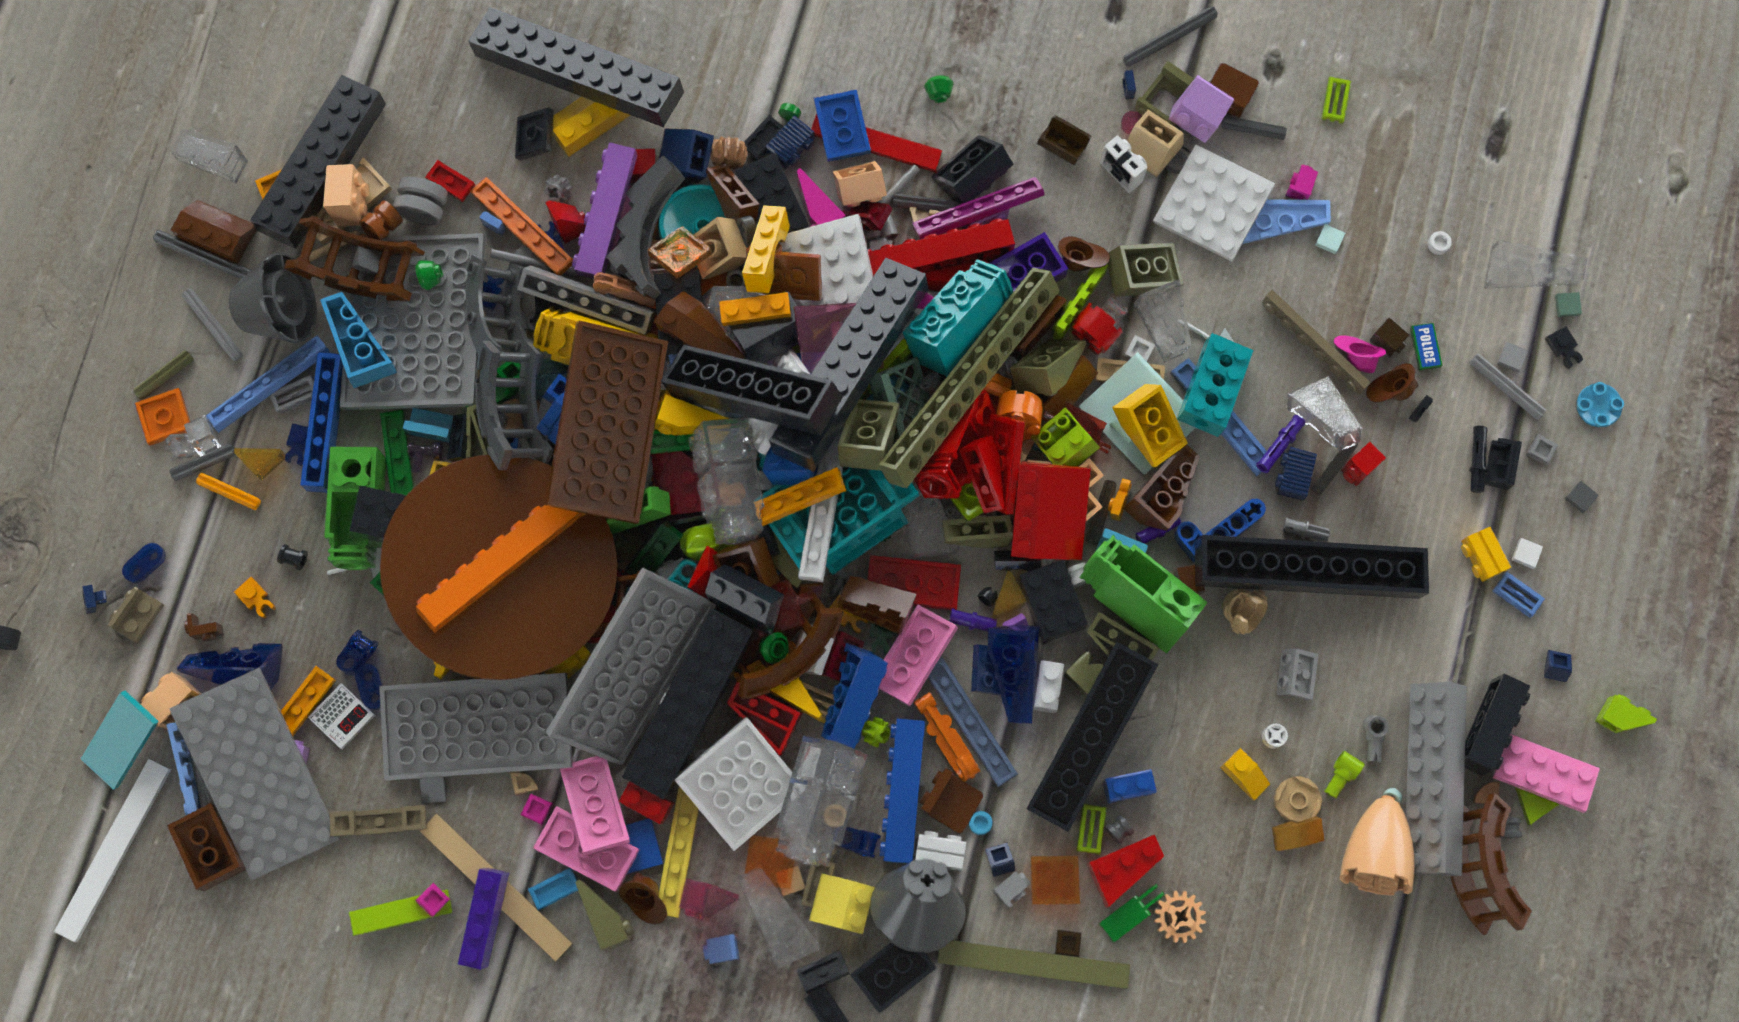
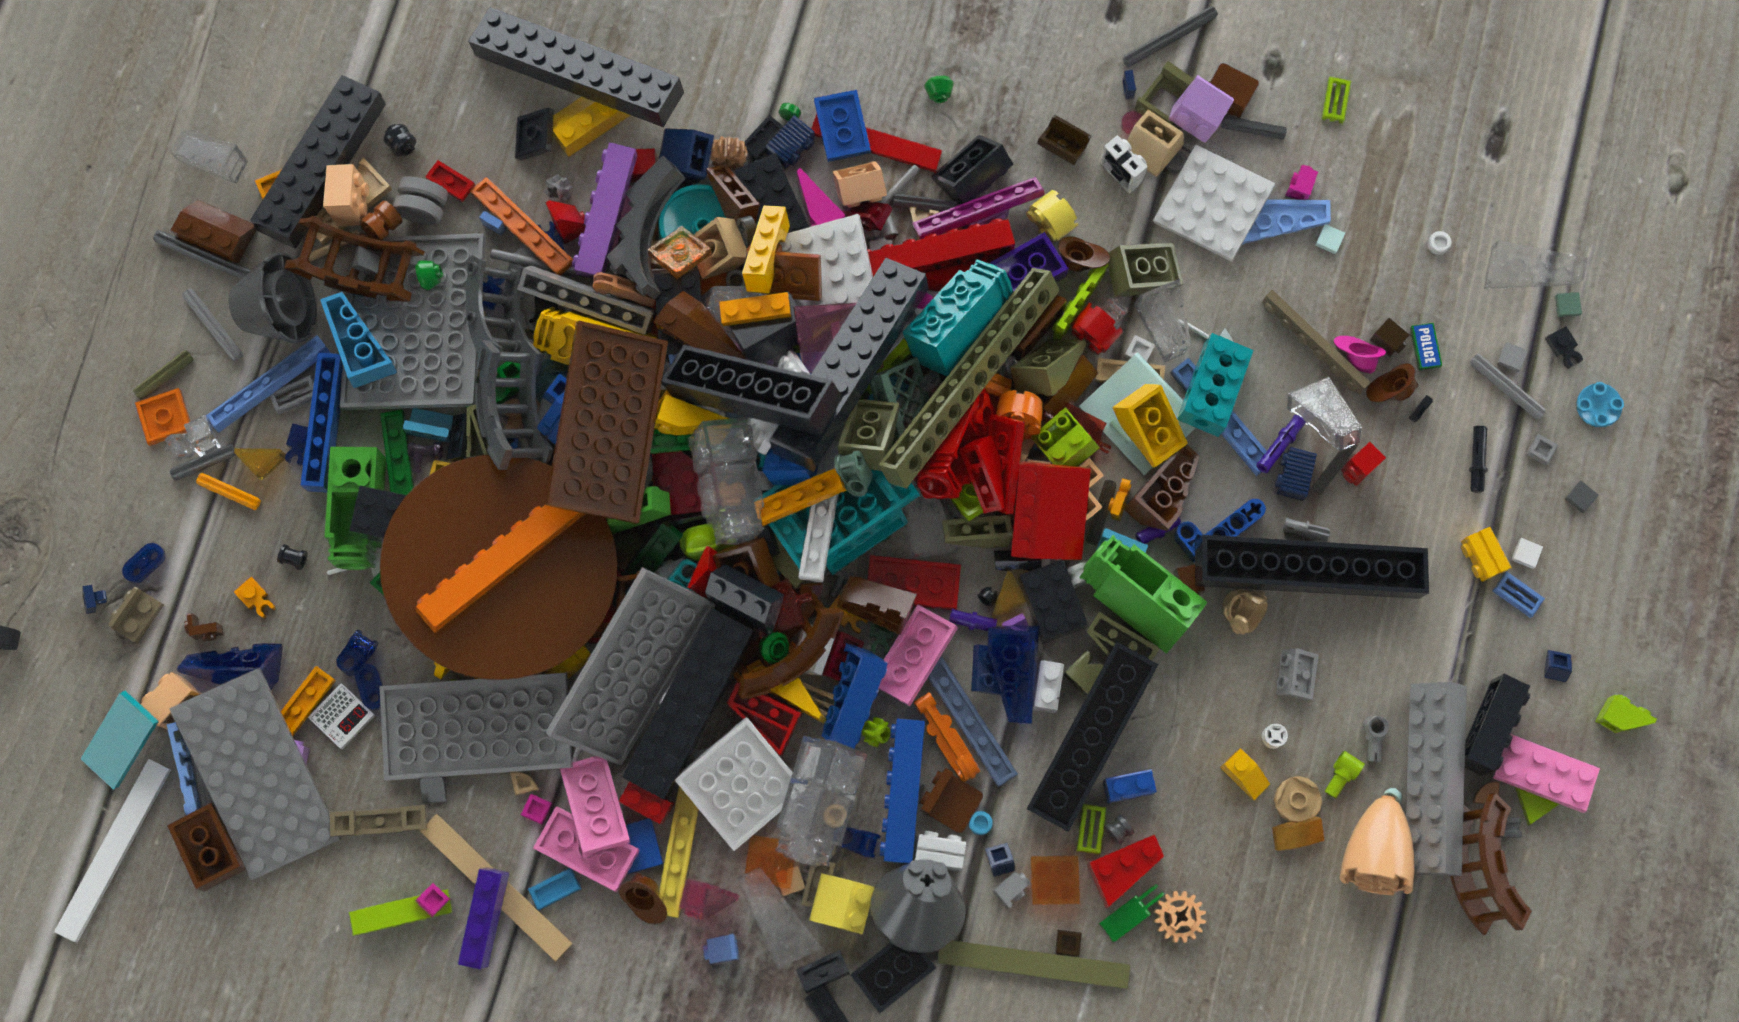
(399, 140): none -> black piece
(608, 924): olive slope -> none
(855, 472): none -> sand green piece
(1052, 216): none -> light yellow brick
(1502, 463): black hinge -> none

